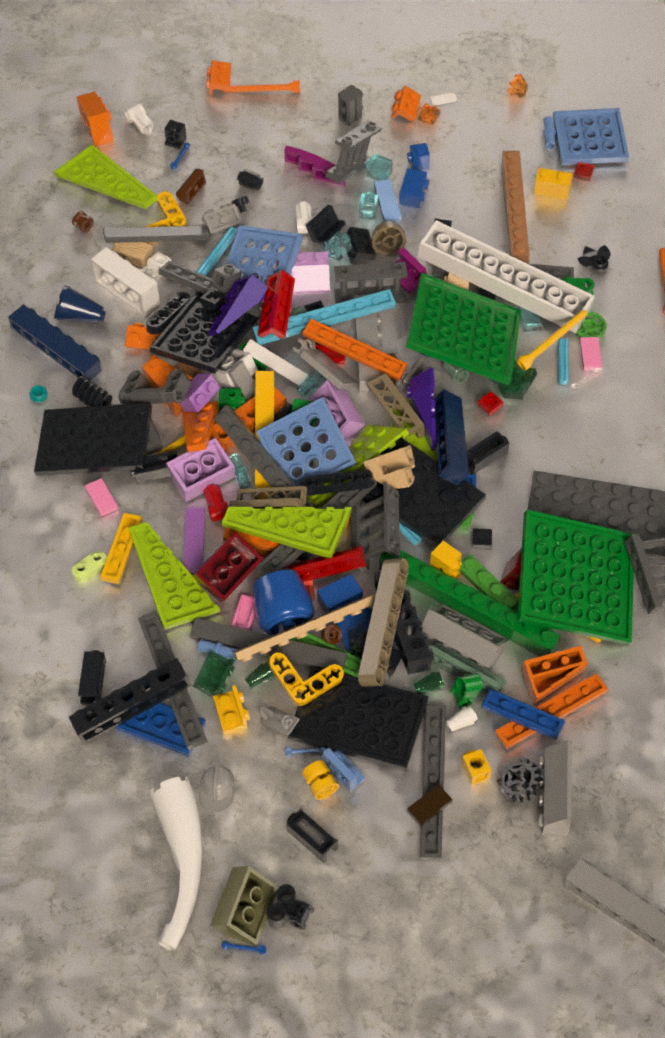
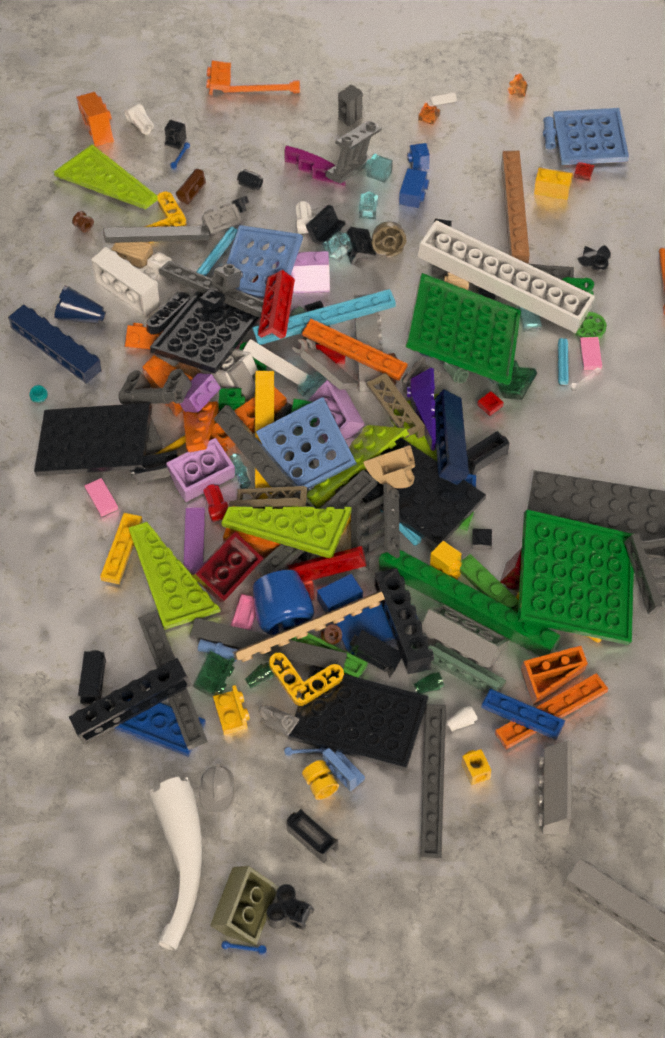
(89, 393): black piece -> none
(90, 566): yellowish green plate -> none
(240, 298): dark purple wedge -> none
(337, 479): black beam -> none
(370, 272): dark grey fence -> none
(383, 622): dark tan beam -> none
(387, 200): light blue tile -> none
(406, 103): orange bracket -> none
(414, 271): magenta bracket -> none
(429, 805): dark brown tile -> none
(466, 689): green piece -> none
(515, 789): black gear -> none
(525, 361): yellow piece -> none

